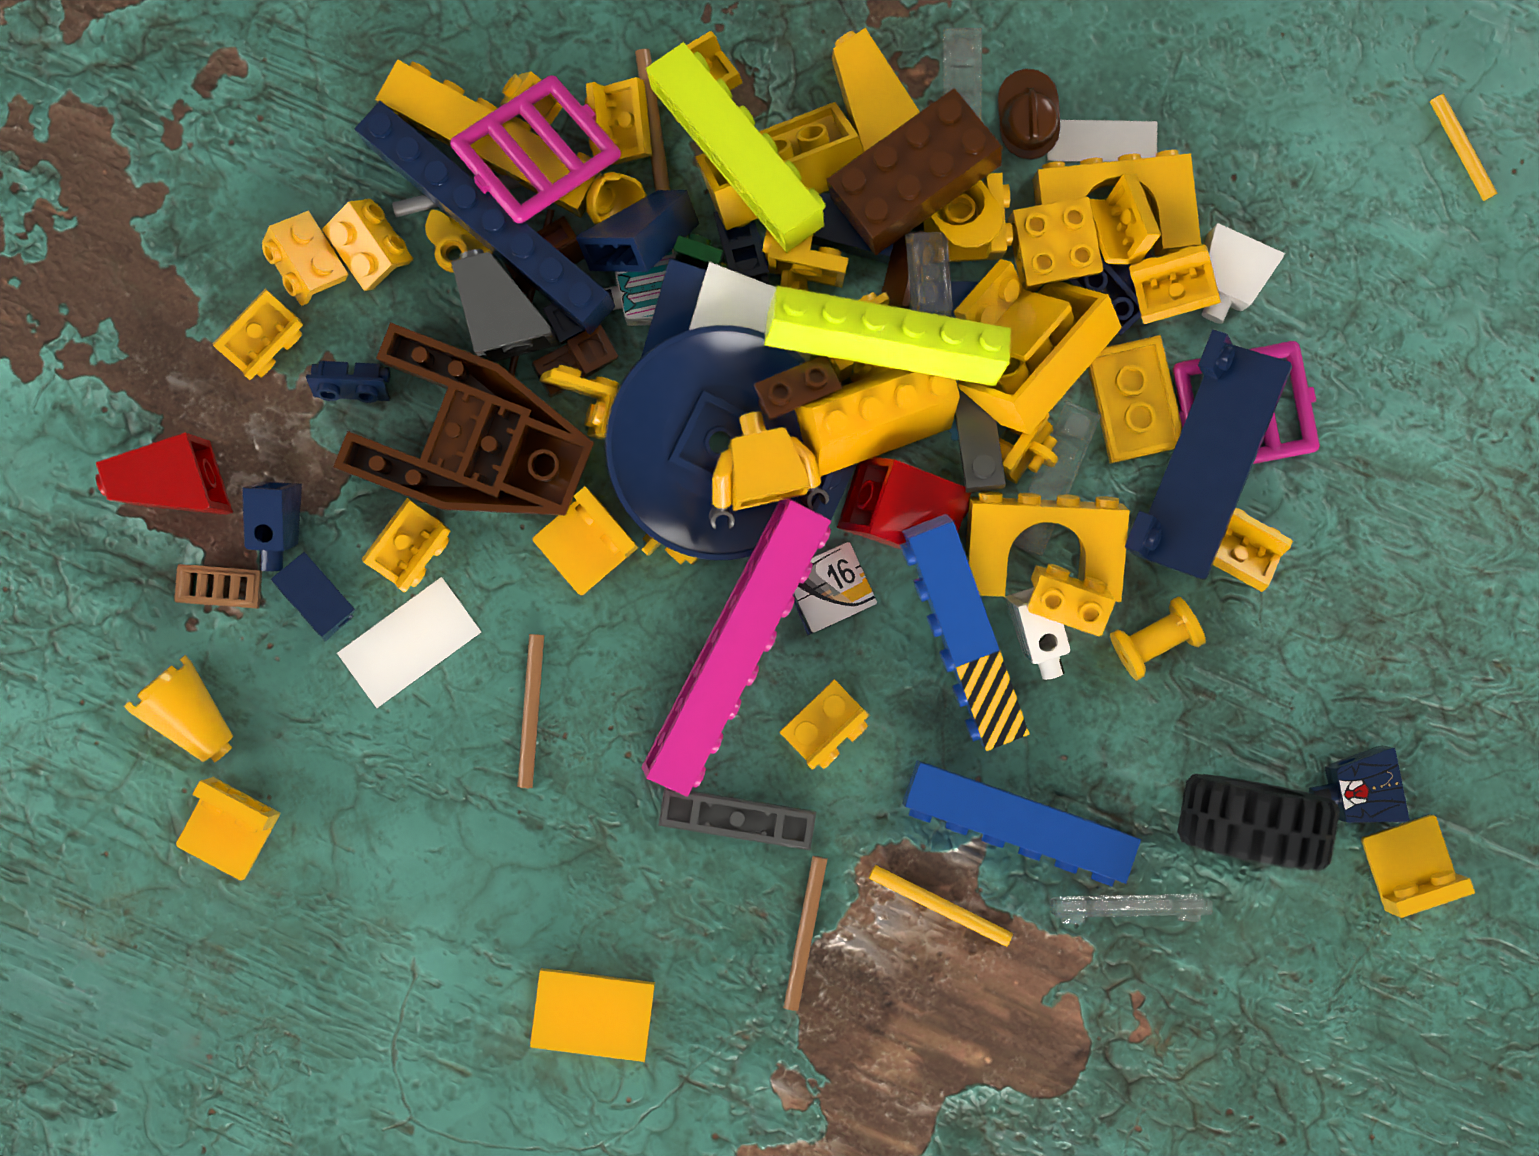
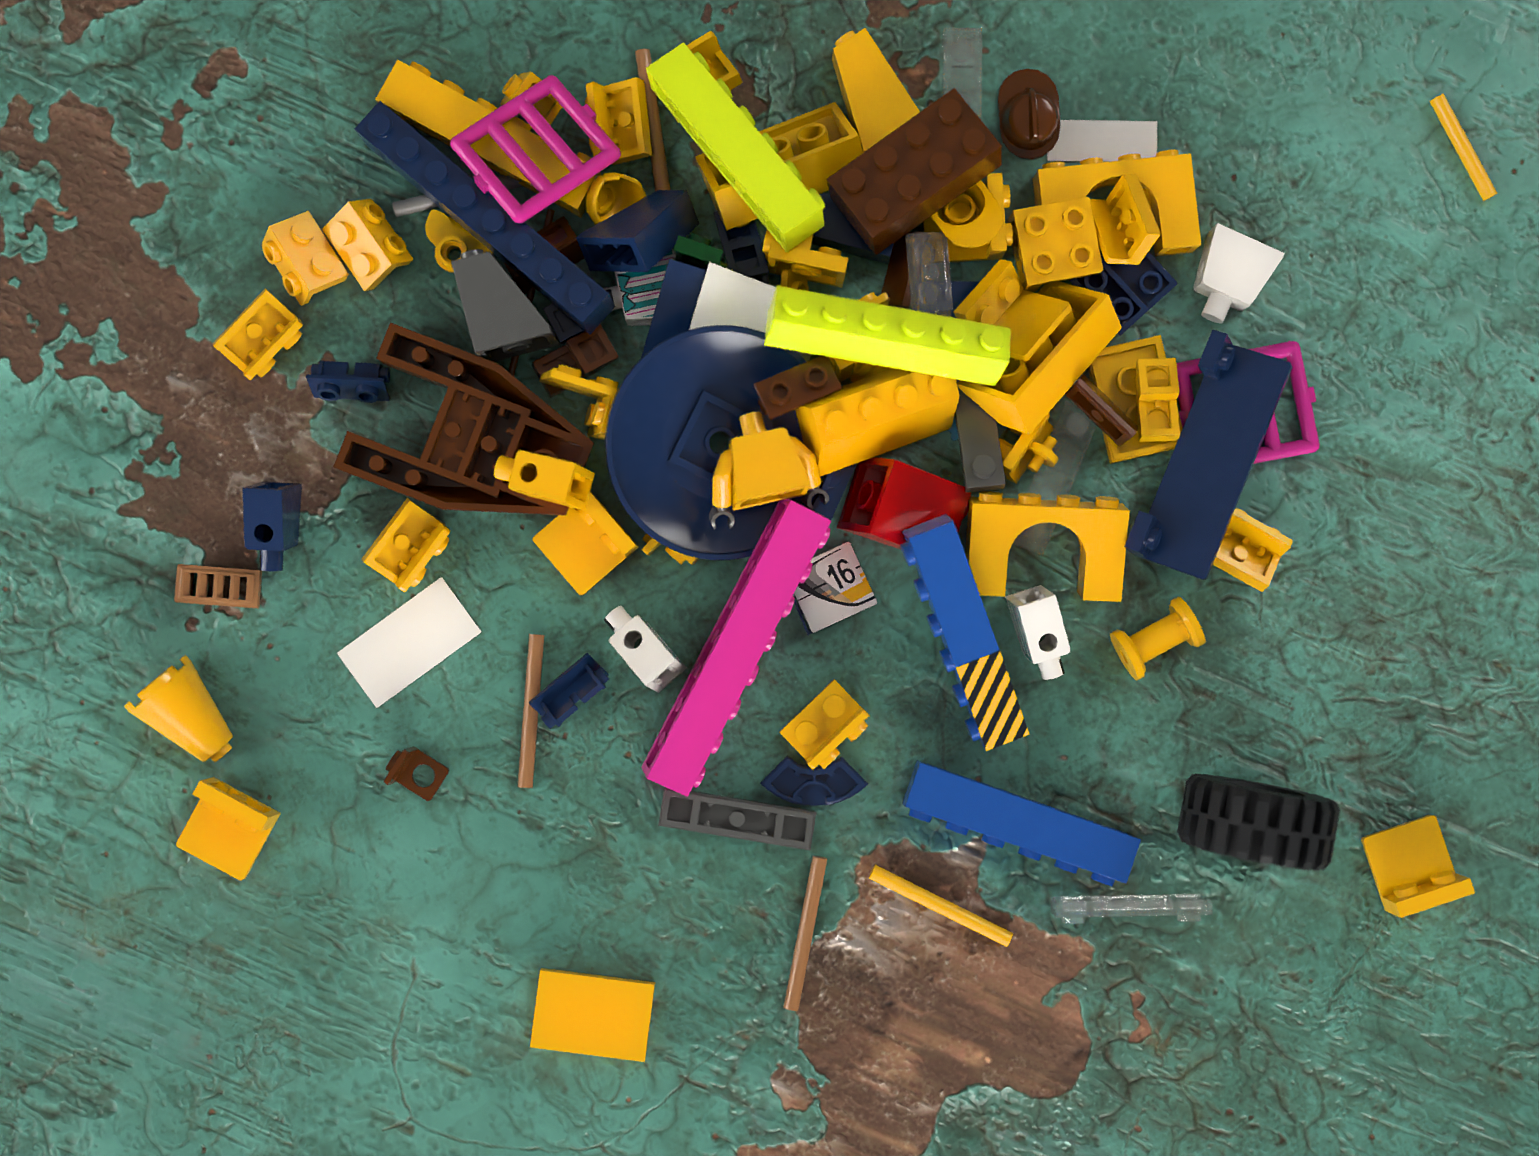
(166, 475): red slope -> none
(314, 596): dark blue hinge -> none
(402, 768): none -> reddish brown bracket
(546, 478): none -> yellow torso
(575, 684): none -> dark blue hinge
(653, 659): none -> white torso
(814, 787): none -> dark blue tile
(1070, 600): yellow bracket -> none
(1102, 410): none -> reddish brown slope
(1157, 399): none -> yellow slope
(1175, 283): yellow bracket -> none
(1366, 787): dark blue torso -> none

